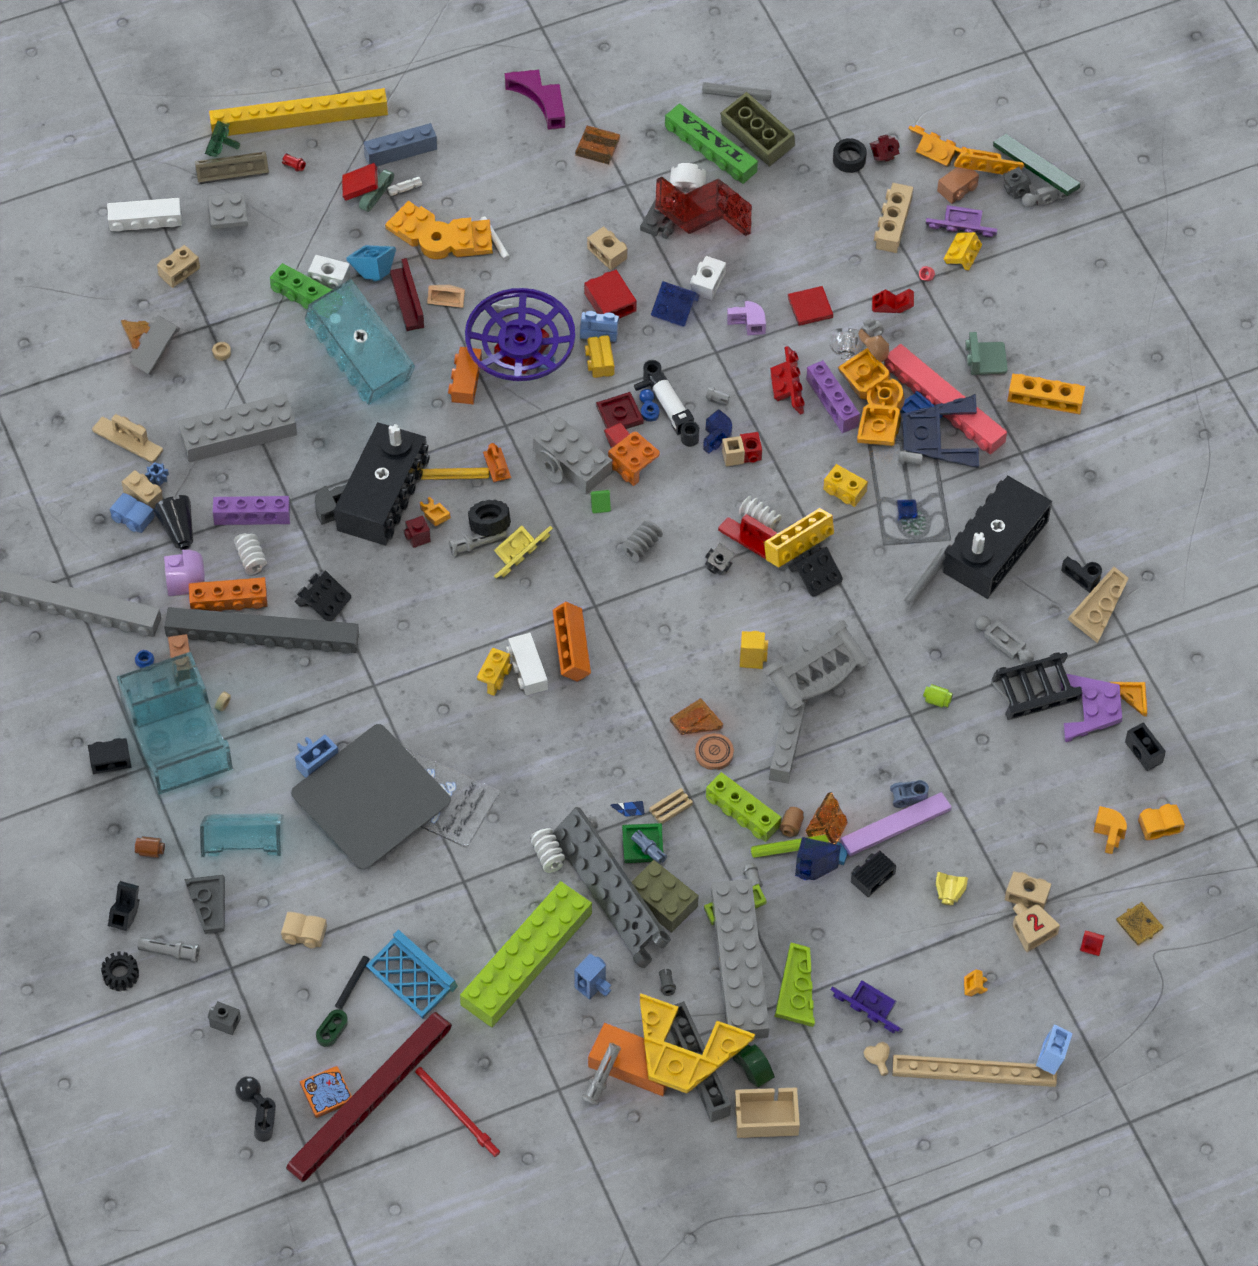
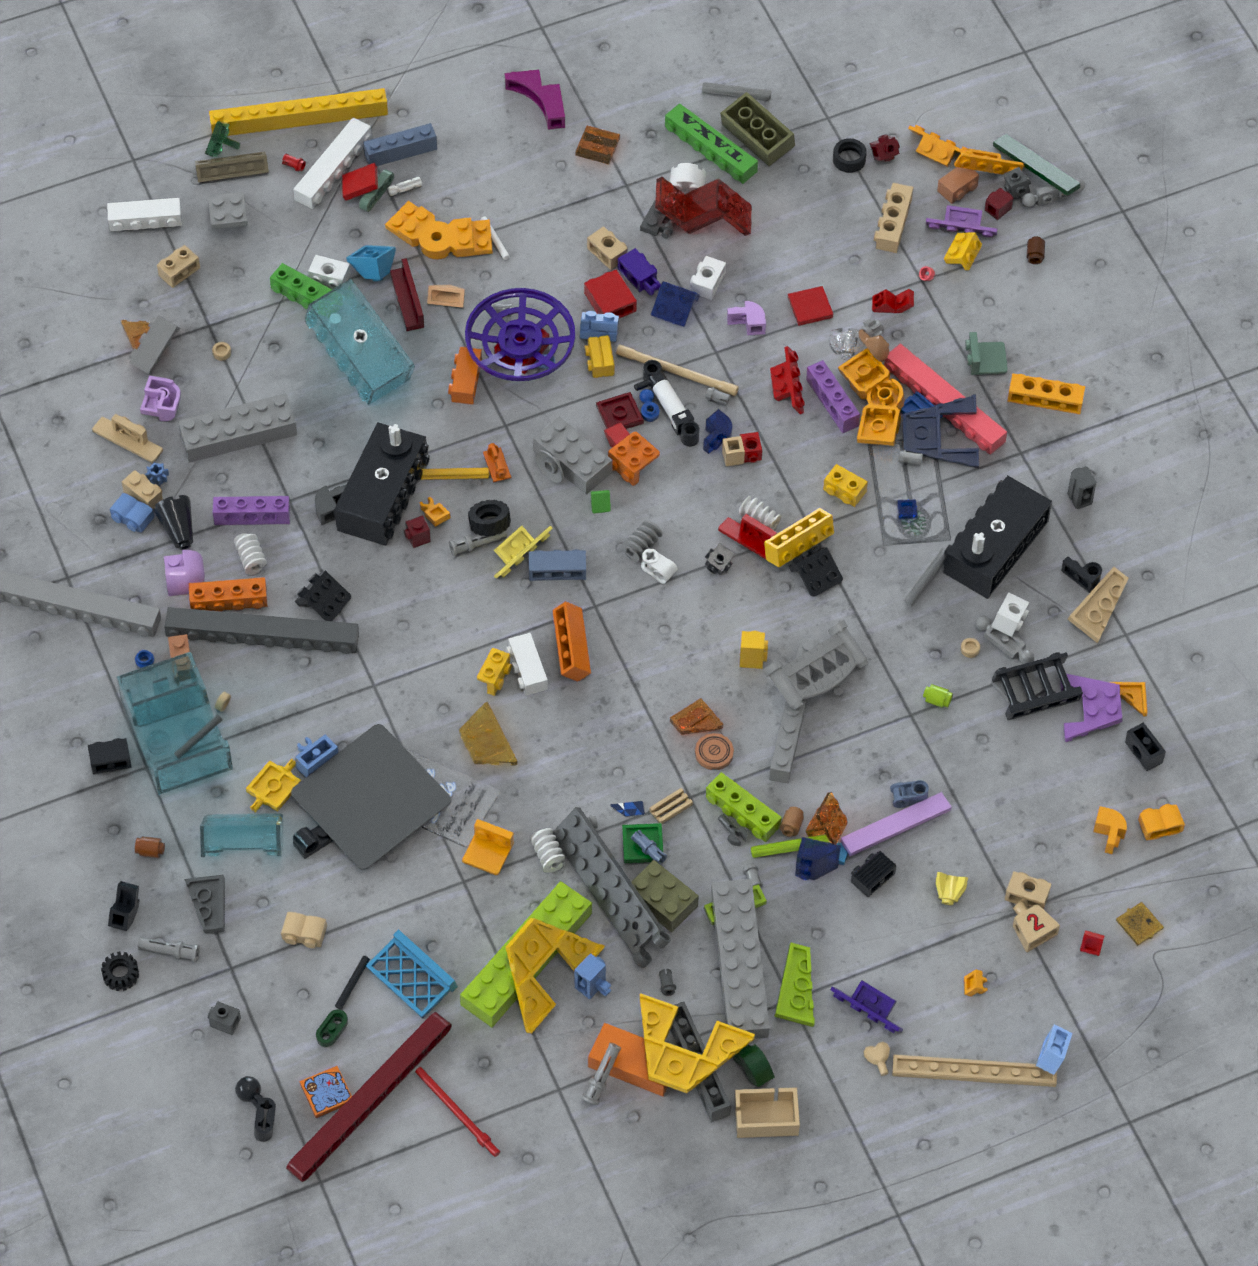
(161, 398): none -> lavender brick
(198, 736): none -> dark grey bar
(273, 785): none -> yellow plate
(310, 841): none -> black plate
(332, 163): none -> white brick
(486, 739): none -> clear yellow wing
(489, 847): none -> light orange bracket
(529, 952): none -> yellow wing
(557, 565): none -> sand blue brick
(639, 271): none -> dark purple brick
(659, 566): none -> white piece
(722, 386): none -> tan piece
(733, 831): none -> dark grey bar
(970, 647): none -> tan tile
(998, 203): none -> dark red brick
(1011, 615): none -> white brick
(1035, 250): none -> reddish brown brick
(1081, 487): none -> dark grey brick

